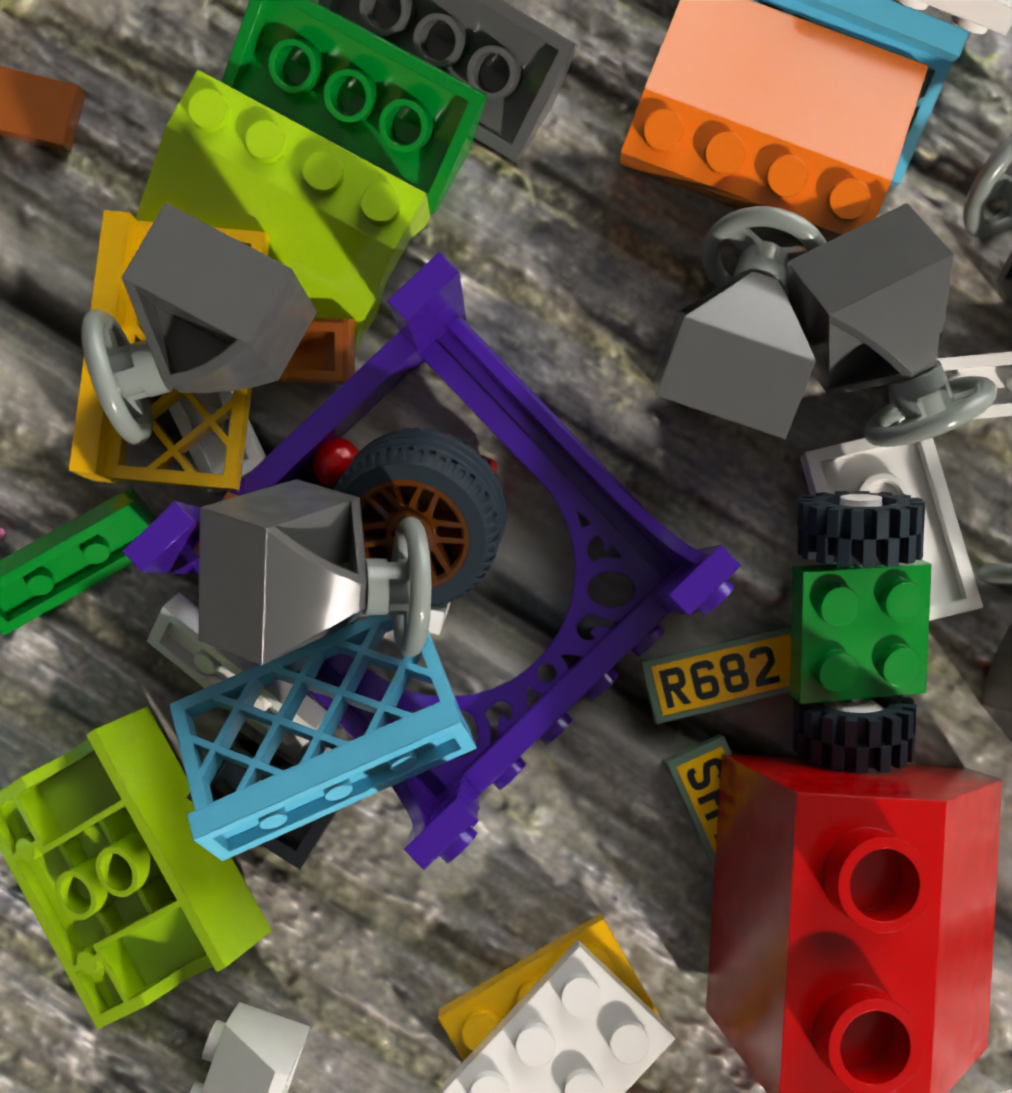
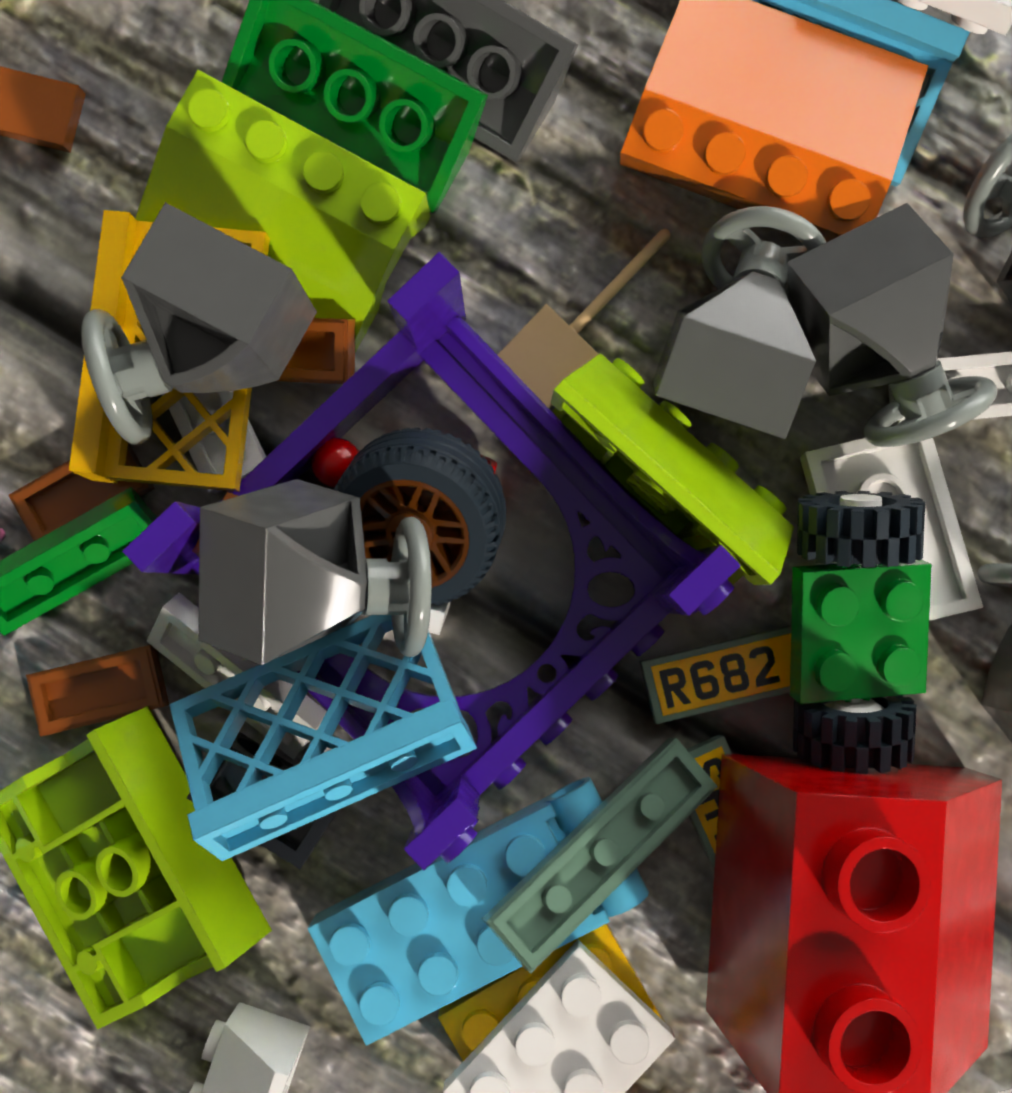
(66, 495): none -> dark orange tile
(97, 690): none -> dark orange tile
(422, 931): none -> medium azure hinge
(551, 349): none -> tan piece
(599, 854): none -> sand green tile
(670, 471): none -> lime piece

